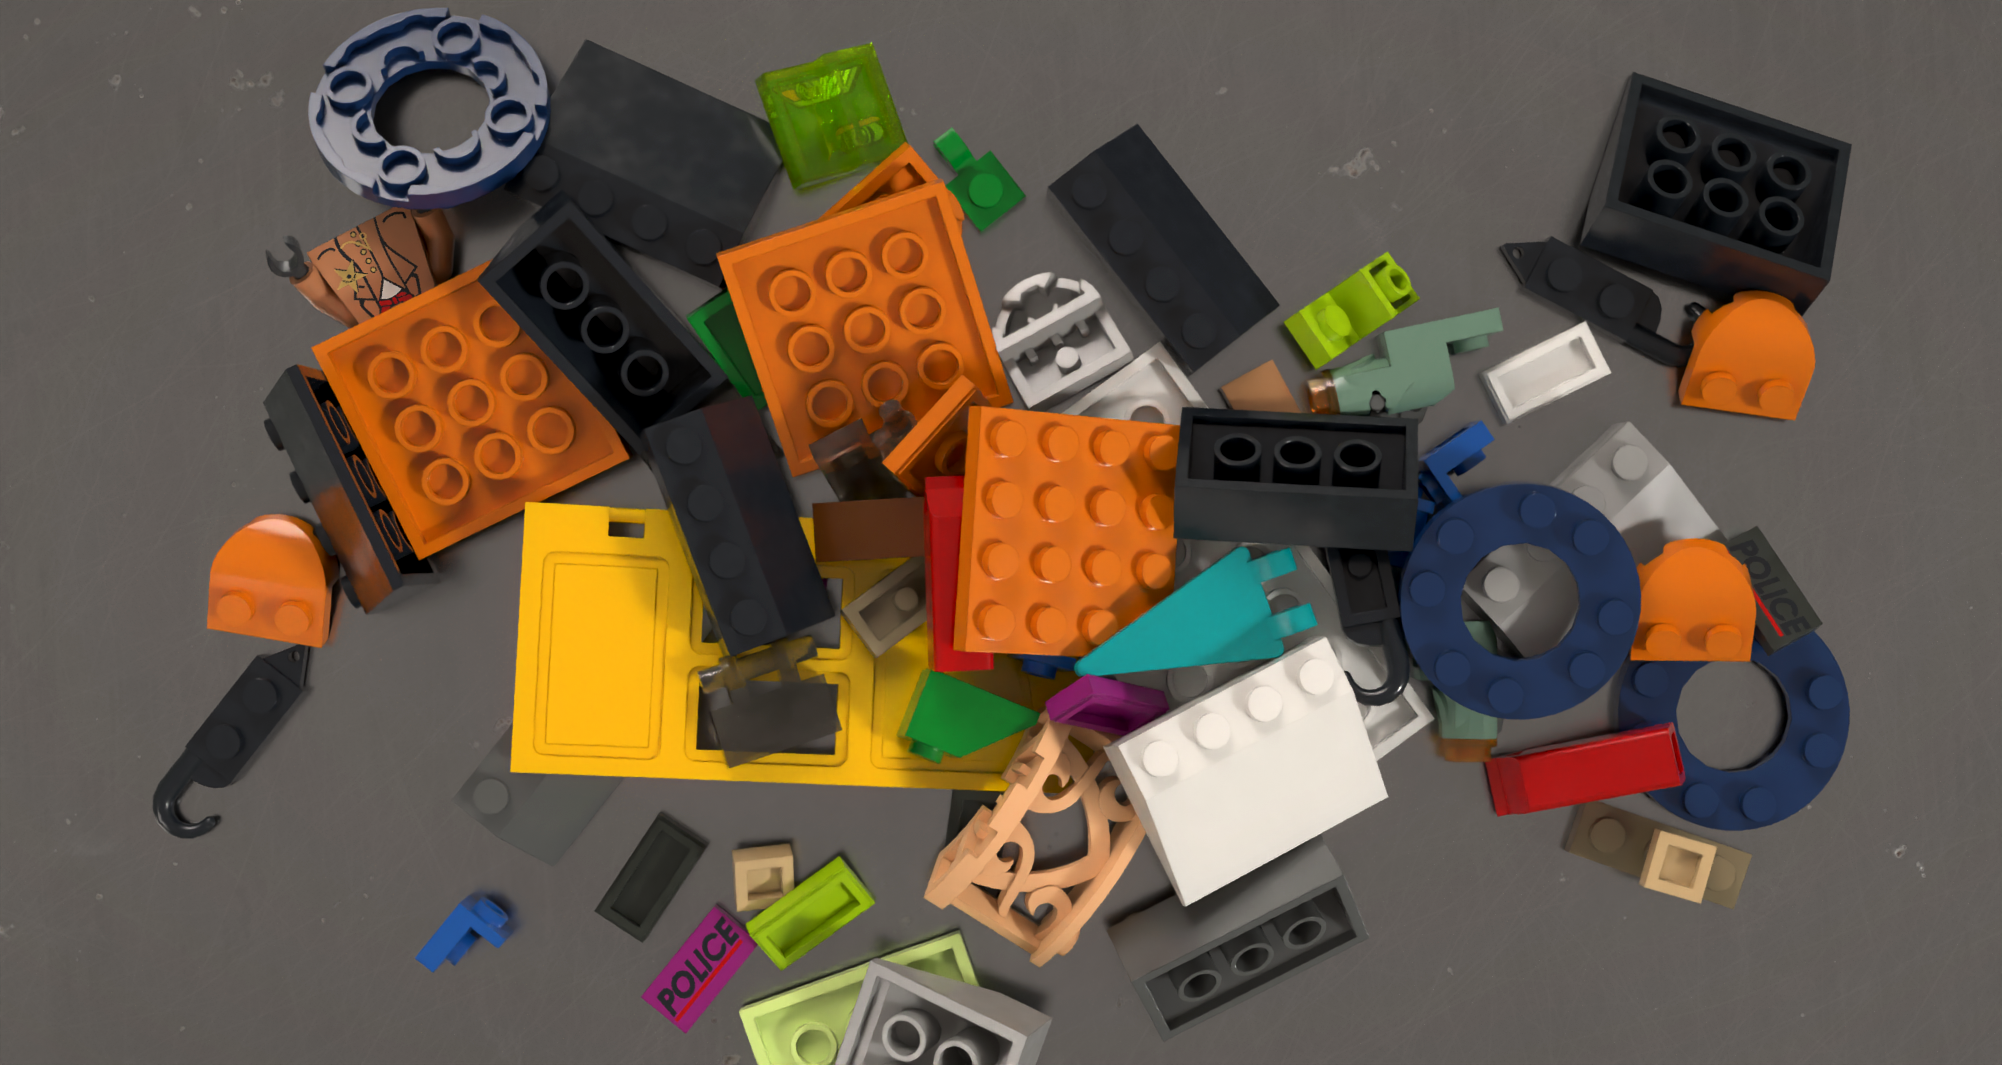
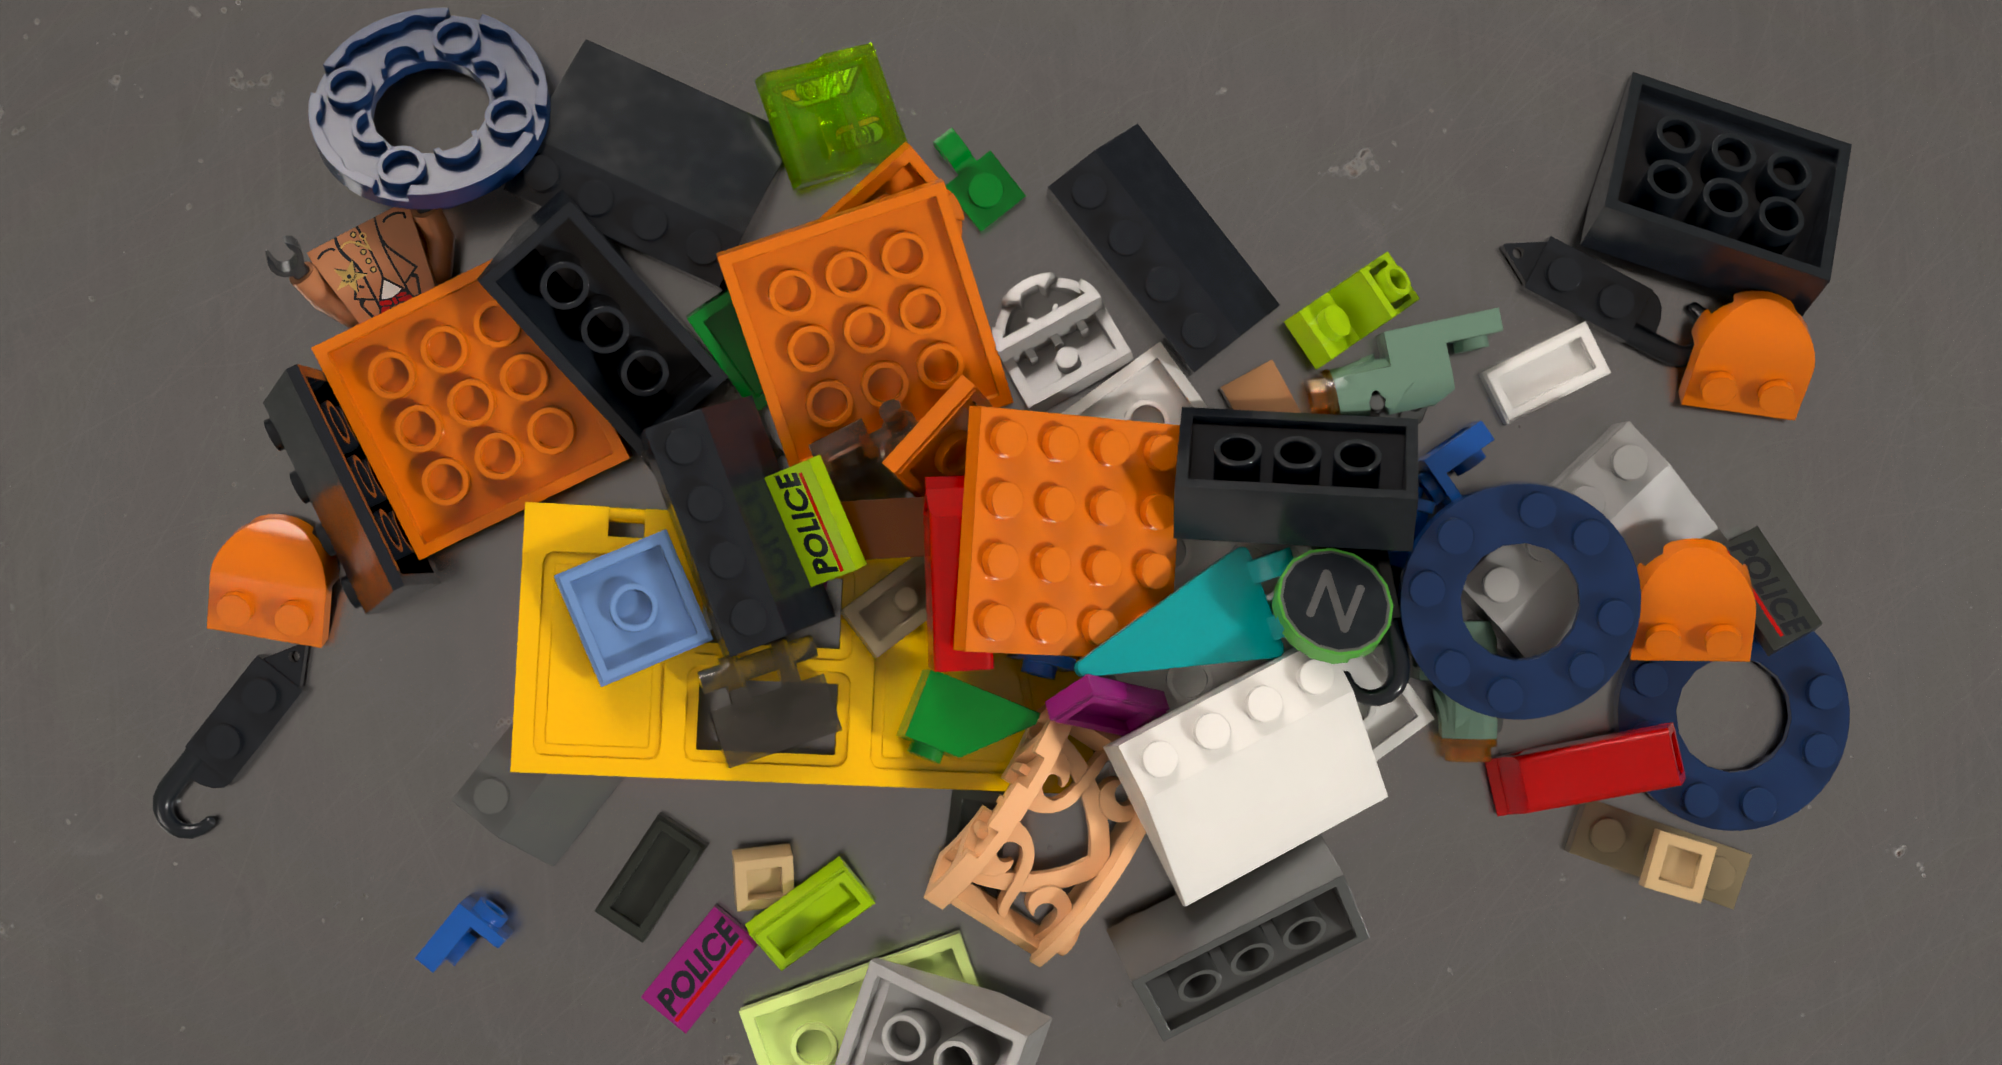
(633, 608): none -> medium blue plate
(815, 521): none -> lime tile
(1332, 605): none -> black tile

